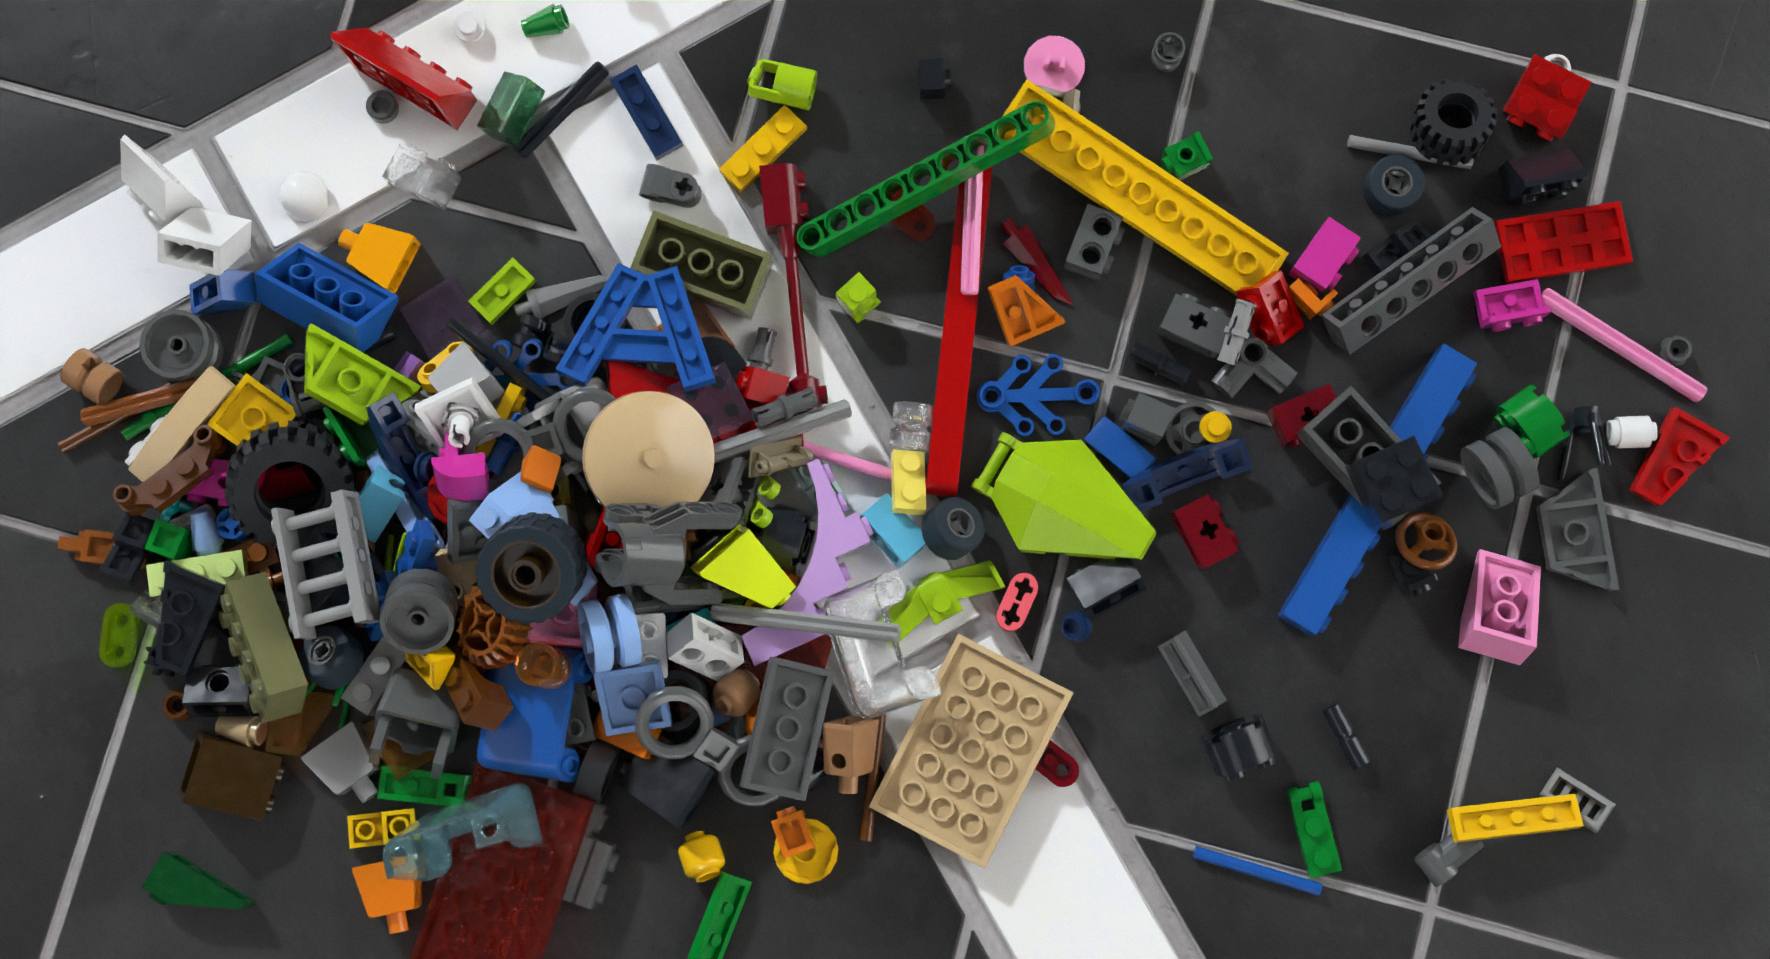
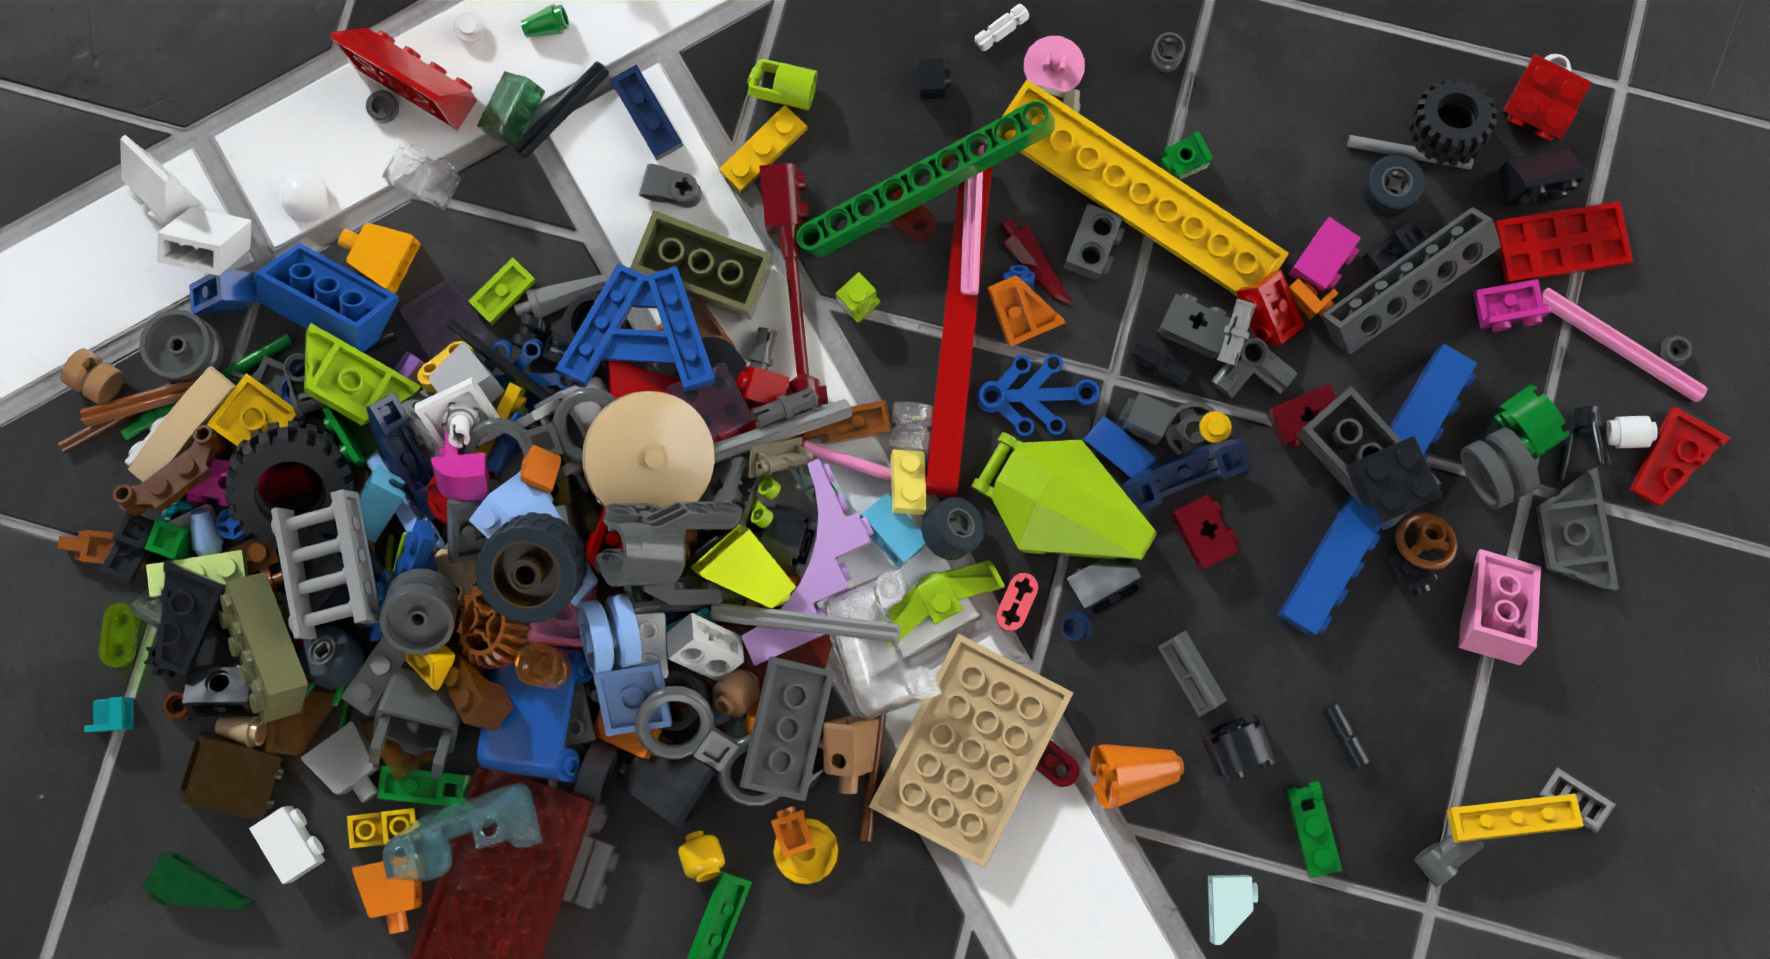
(112, 715): none -> teal panel
(288, 844): none -> white brick
(423, 467): dark blue plate -> none
(866, 421): none -> dark orange hinge
(1001, 27): none -> white axle
(1132, 772): none -> orange cone
(1229, 904): none -> light aqua slope
(1257, 870): blue bar -> none

